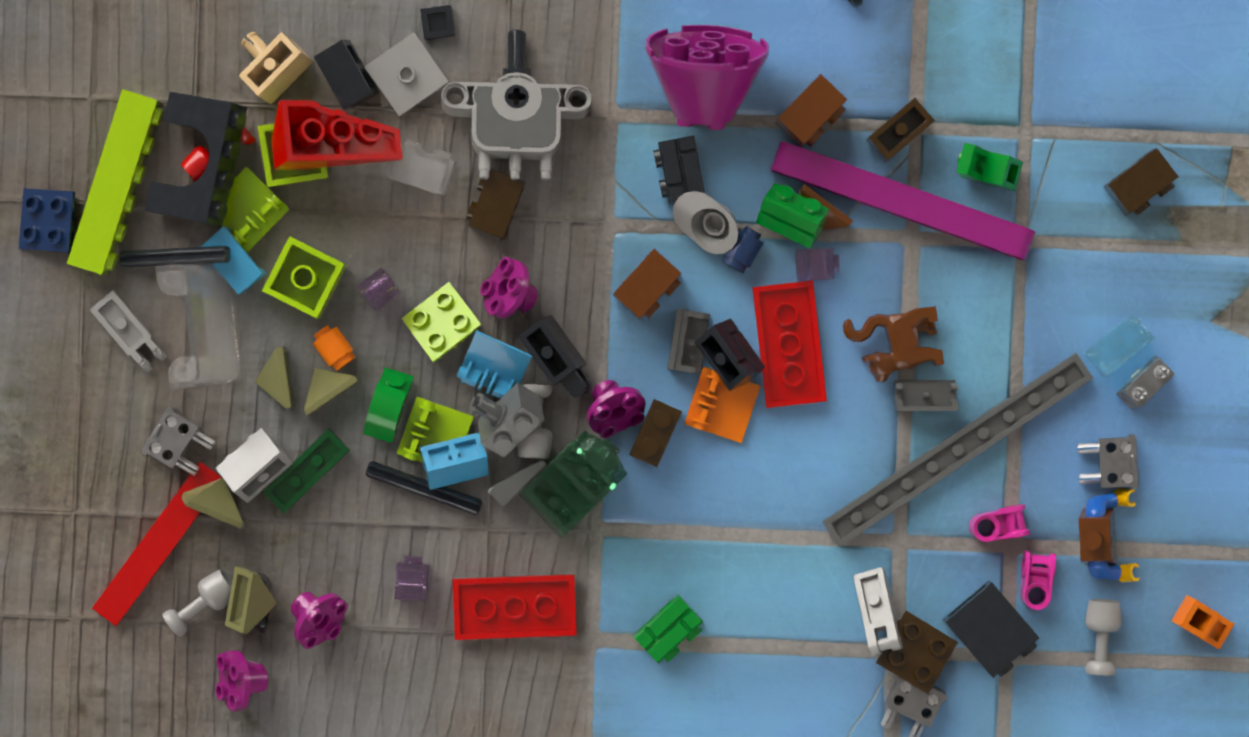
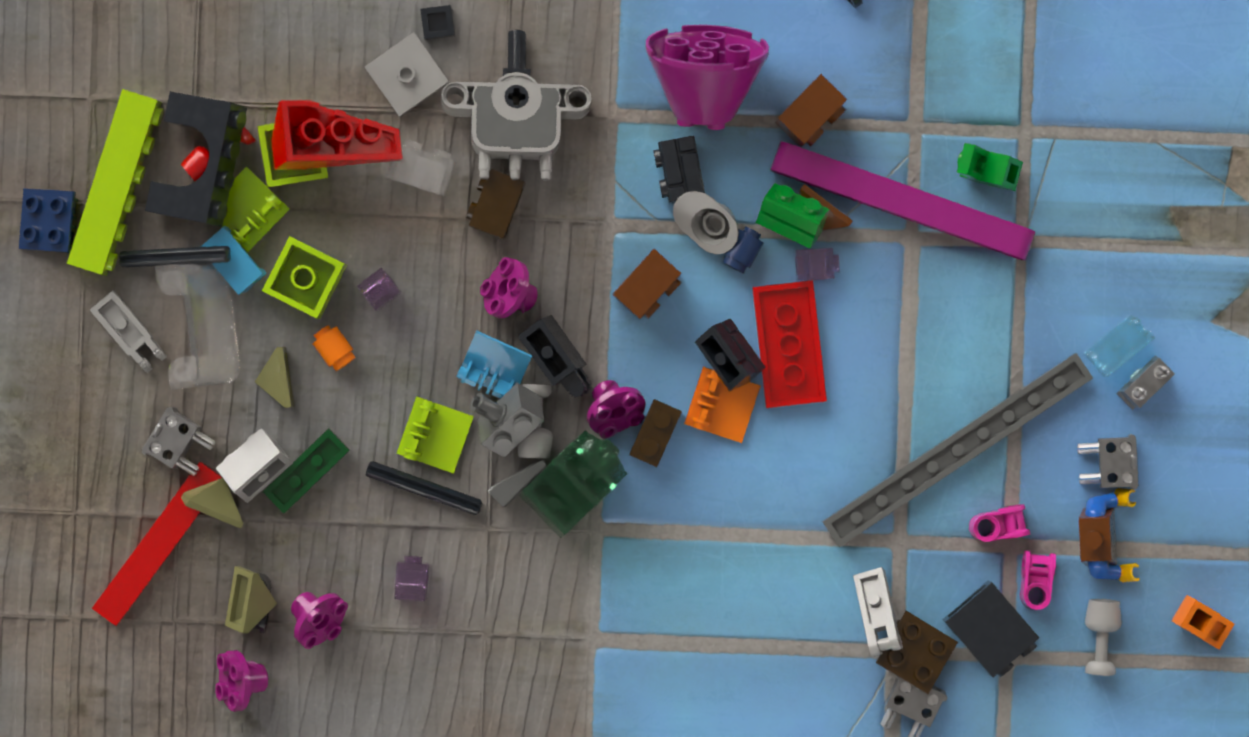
(213, 592): light grey piece -> none
(273, 65): tan brick -> none
(327, 386): olive slope -> none
(346, 74): black hinge -> none
(387, 405): green brick -> none
(441, 322): lime hinge -> none
(454, 461): dark azure hinge -> none
(514, 606): red plate -> none
(668, 629): green brick -> none
(684, 352): dark grey hinge -> none
(900, 130): dark brown brick -> none
(903, 341): reddish brown animal -> none
(925, 395): dark grey hinge -> none
(1141, 182): dark brown brick -> none

